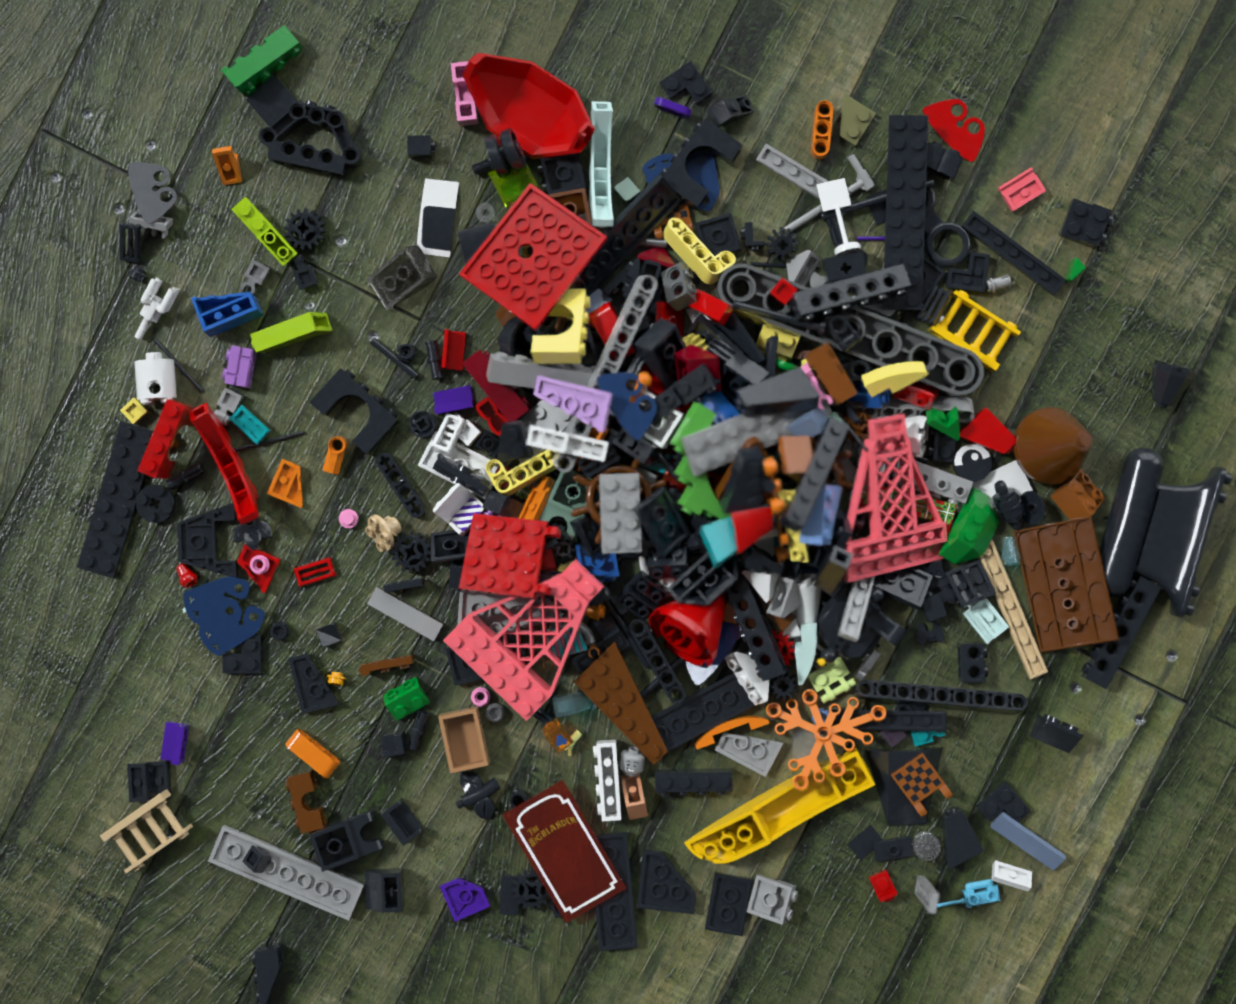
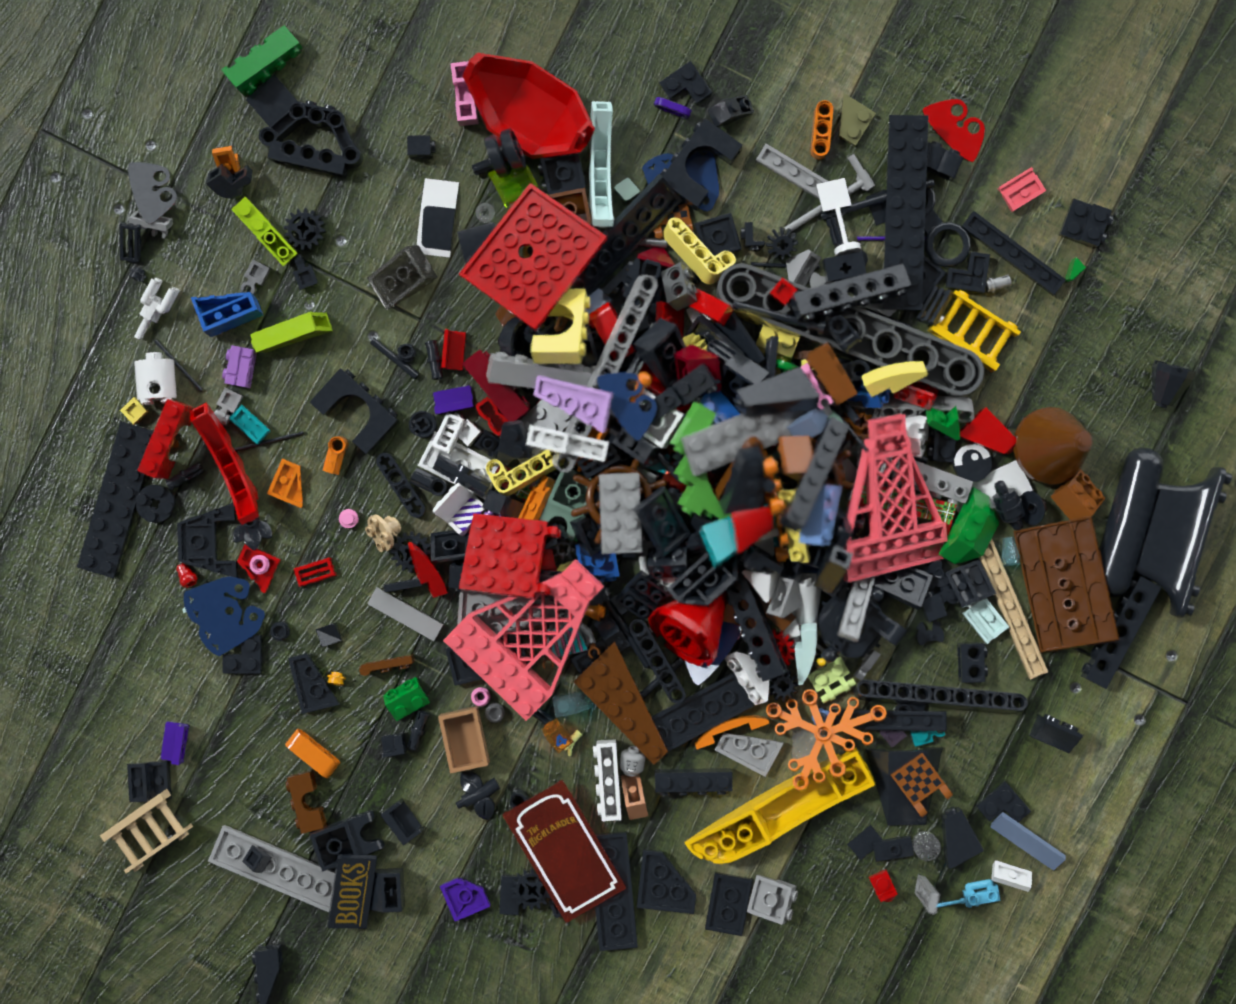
(228, 184): none -> black brick
(352, 891): none -> black tile
(427, 571): none -> red slope
(428, 482): none -> black piece

